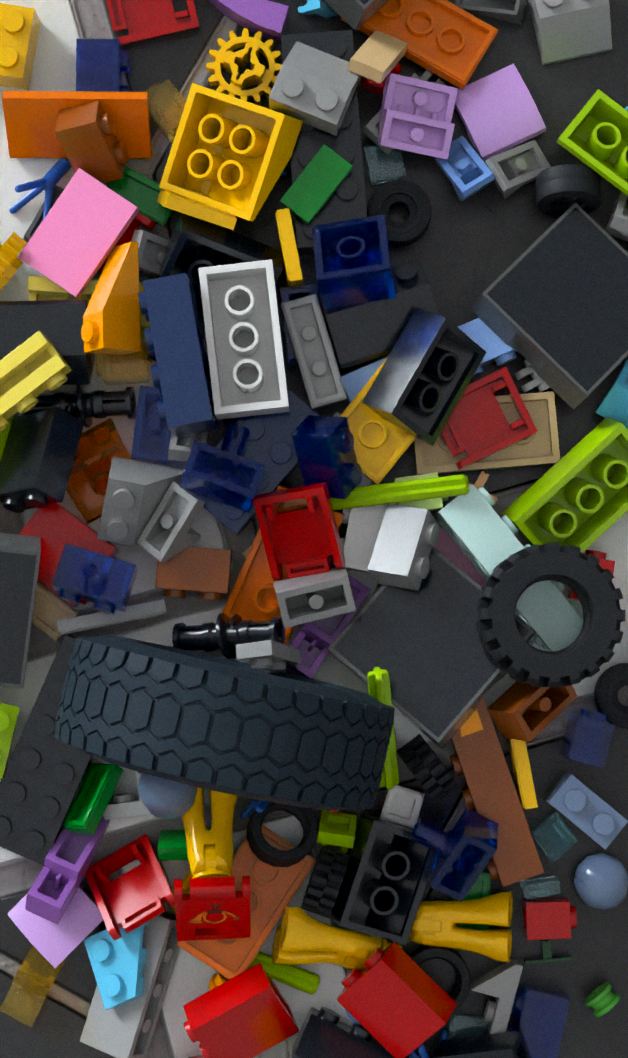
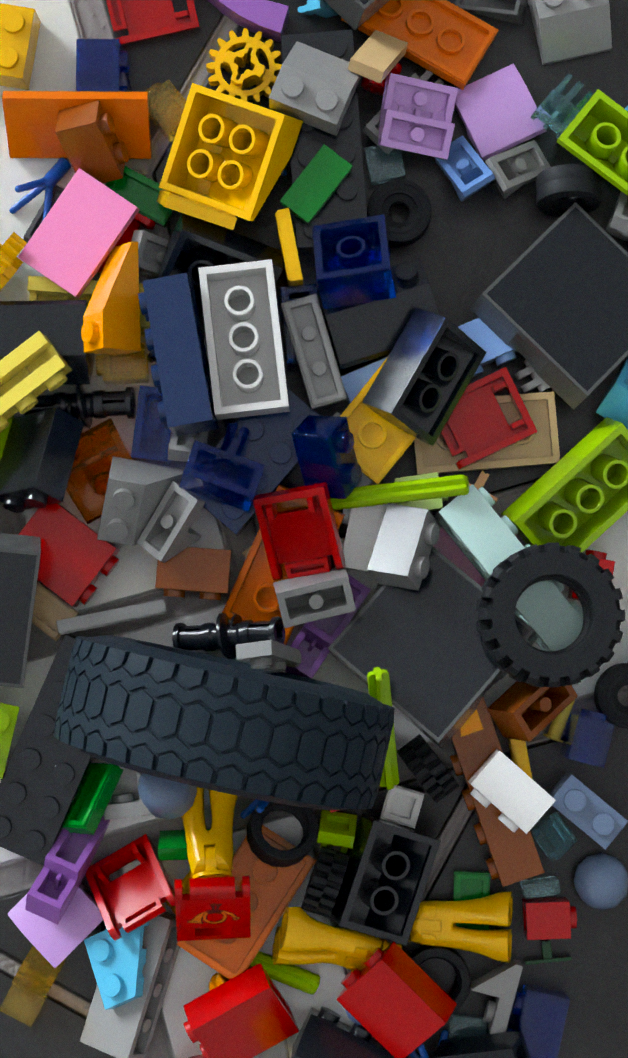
(94, 579): clear blue brick -> none
(460, 851): clear blue brick -> none
(510, 791): none -> white brick
(558, 110): none -> clear light blue arm
(558, 724): none -> light yellow piece
(602, 999): bright green bush -> none

